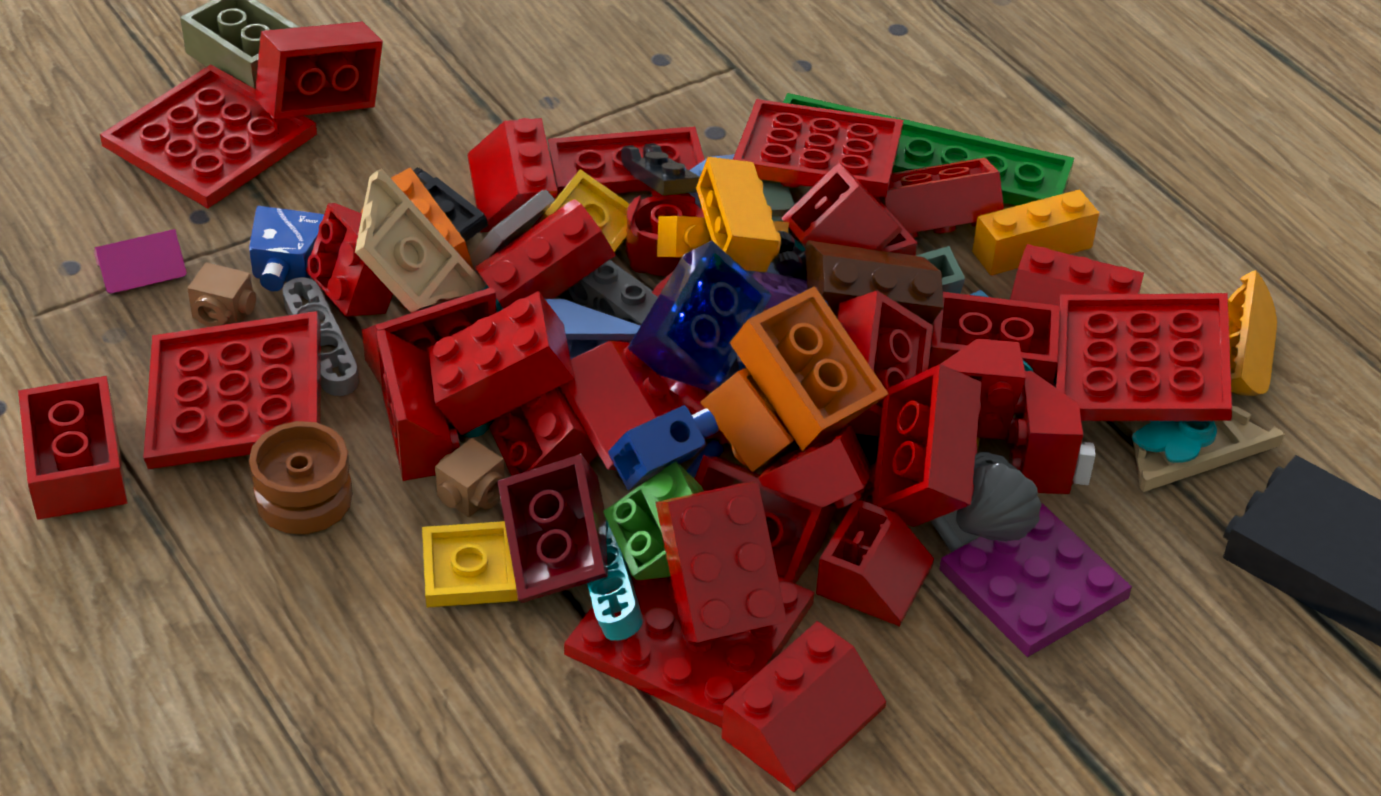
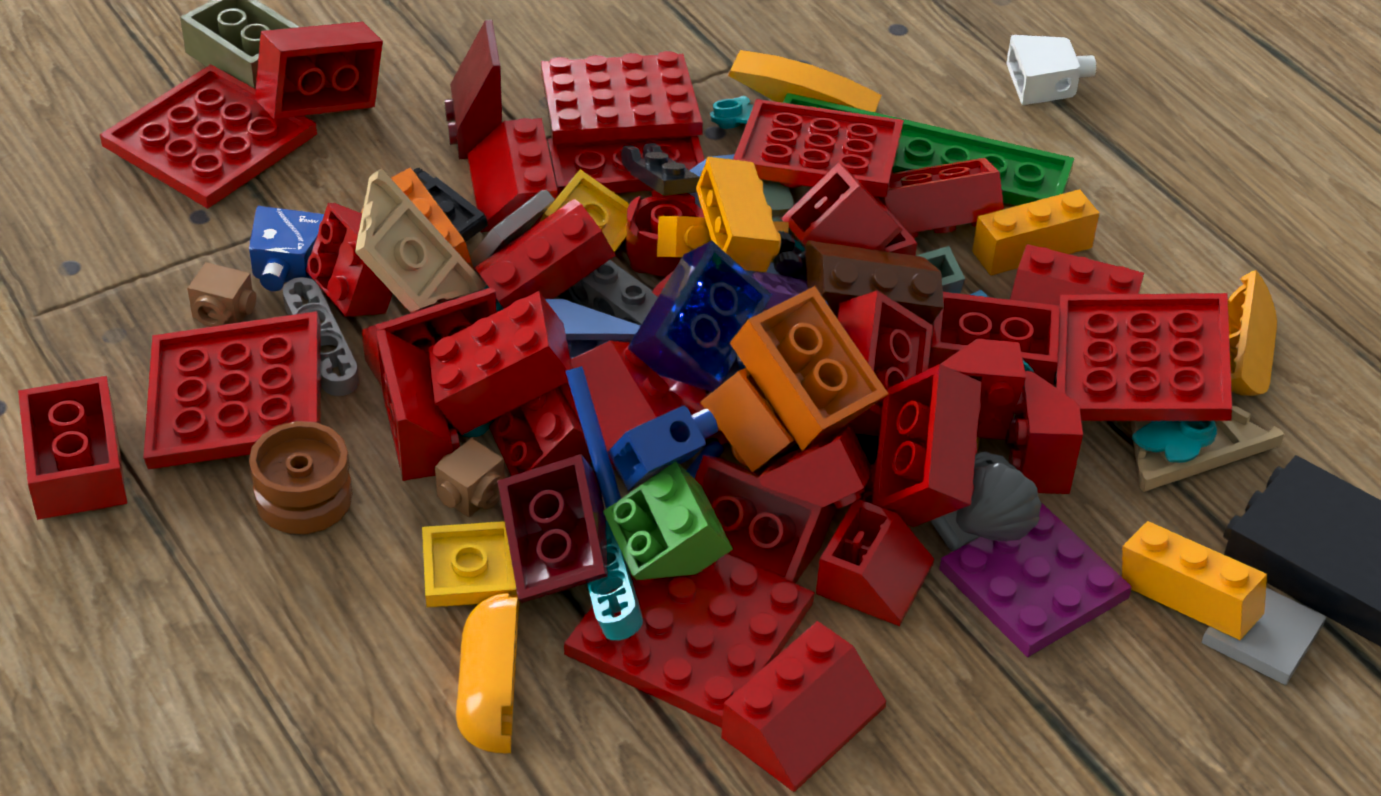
(140, 261): dark pink panel -> none
(475, 94): none -> dark red slope
(488, 674): none -> light orange brick
(593, 436): none -> blue bar
(620, 98): none -> red plate
(721, 562): red brick -> none
(731, 112): none -> teal plate
(777, 76): none -> light orange slope
(1046, 68): none -> white torso
(1084, 464): white tile -> none
(1194, 580): none -> light orange brick
(1276, 641): none -> light grey tile

